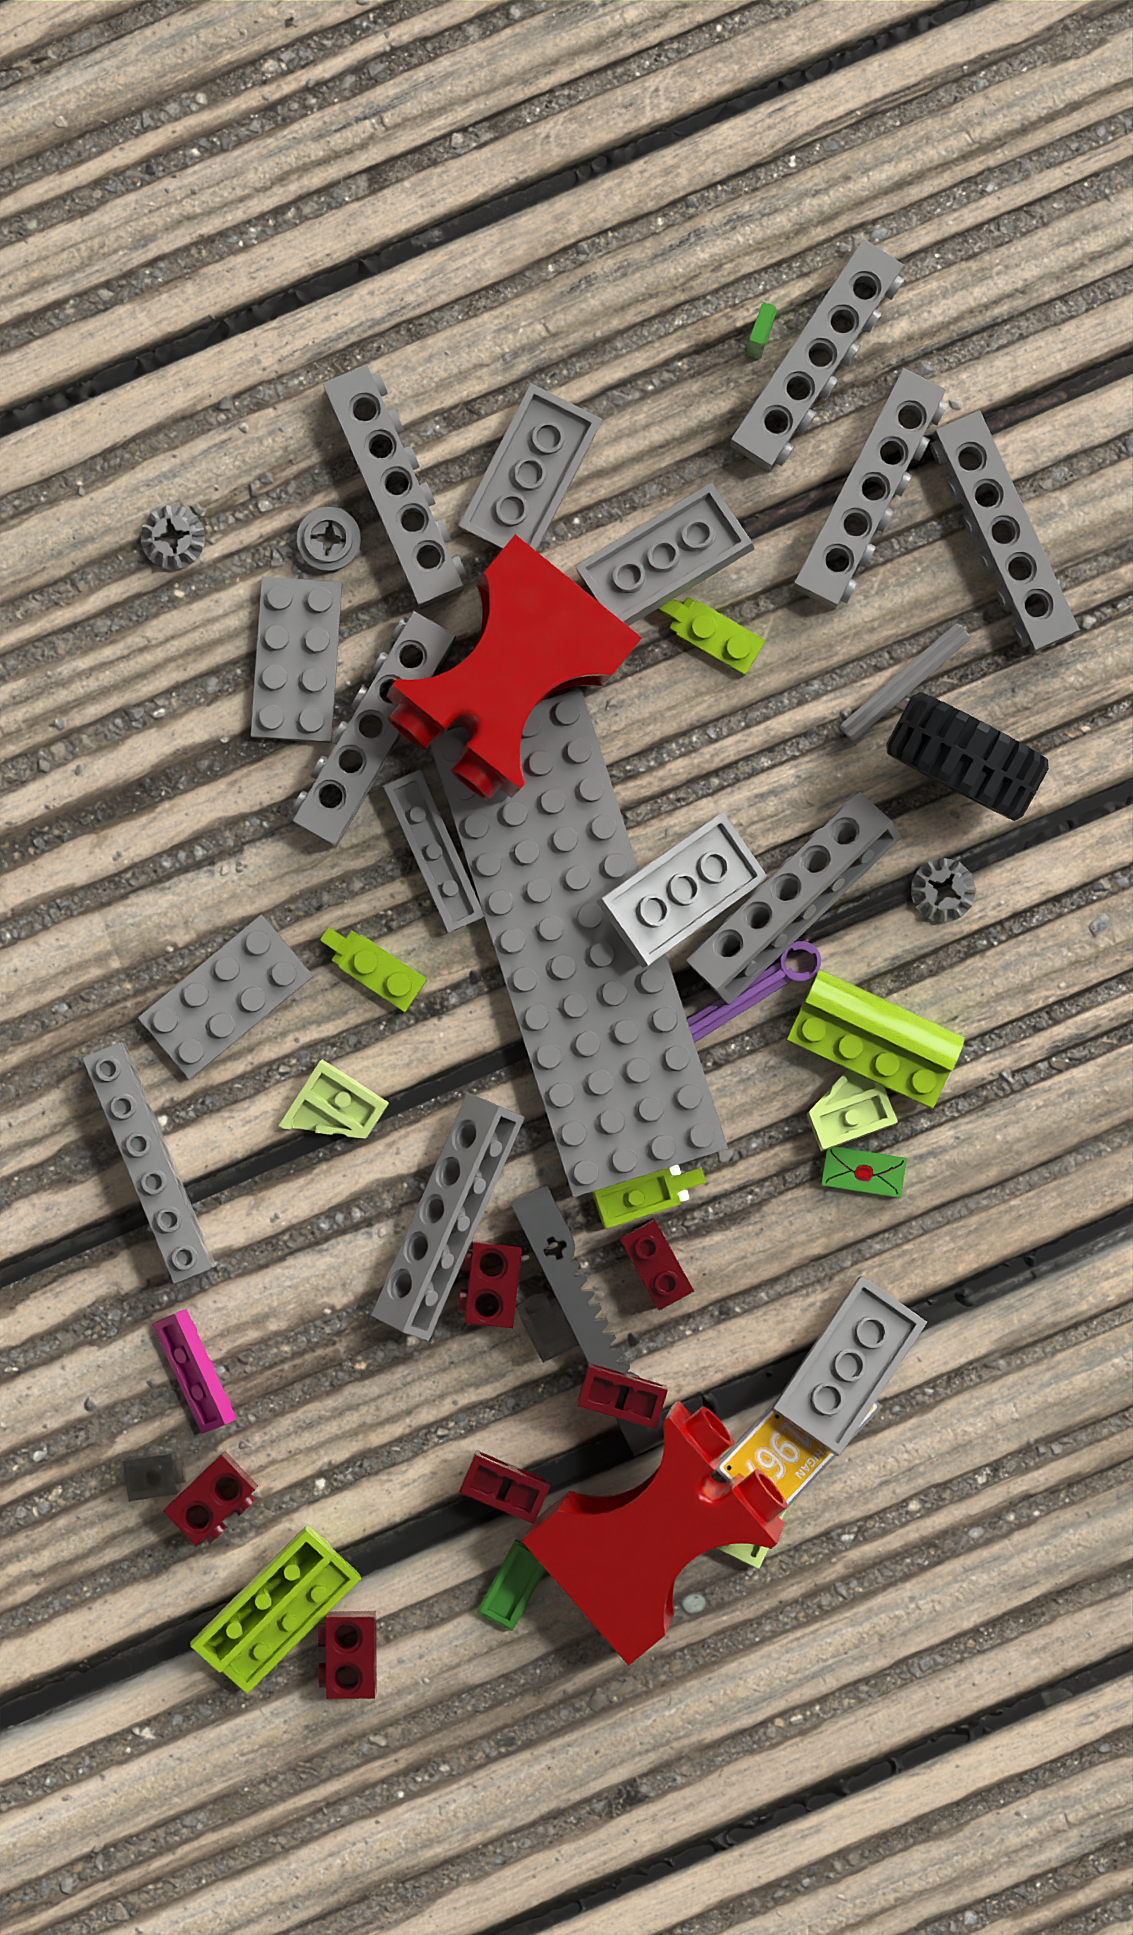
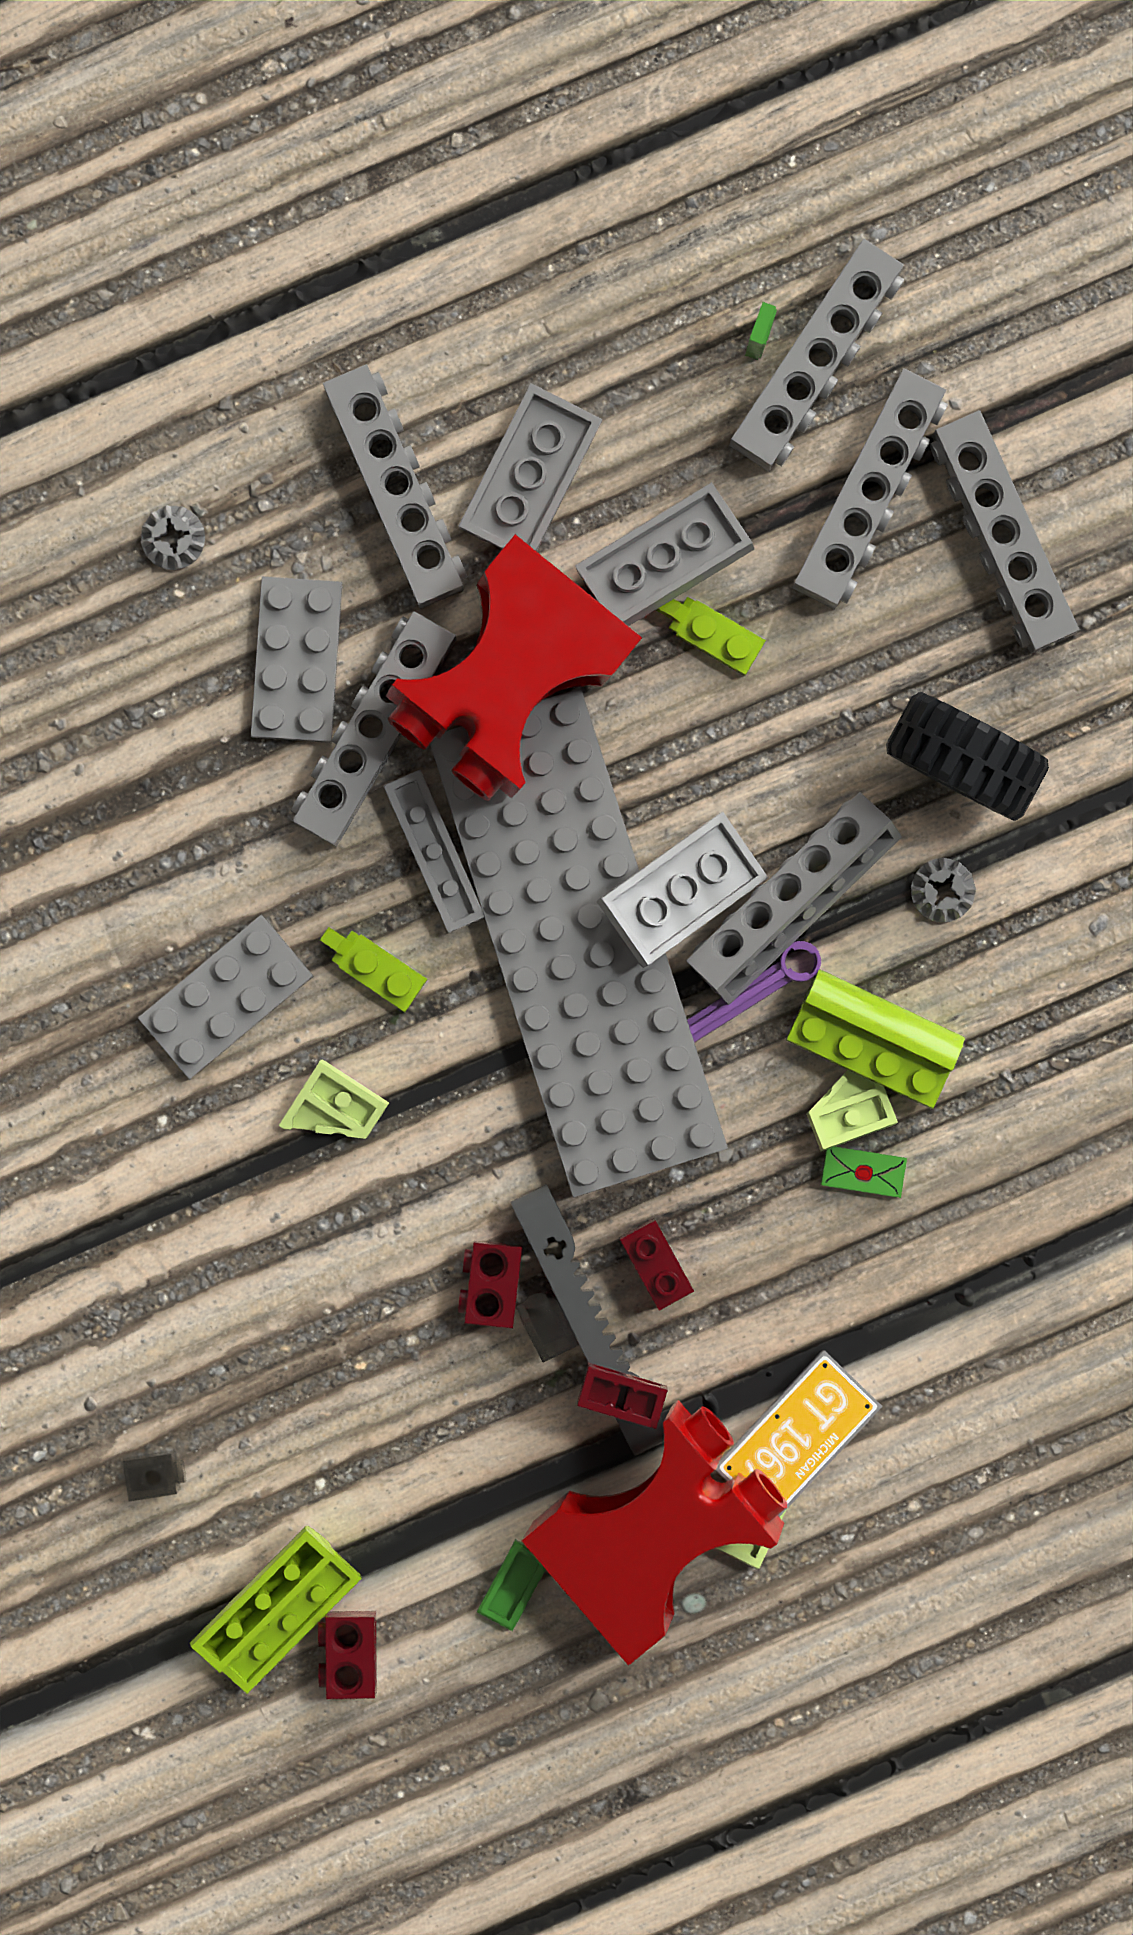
(149, 1162): light grey brick -> none
(194, 1371): dark pink plate -> none
(205, 1492): dark red brick -> none
(316, 524): light grey gear -> none
(447, 1216): light grey brick -> none
(505, 1486): dark red brick -> none
(645, 1195): lime hinge -> none
(849, 1366): light grey plate -> none
(905, 682): light grey axle -> none

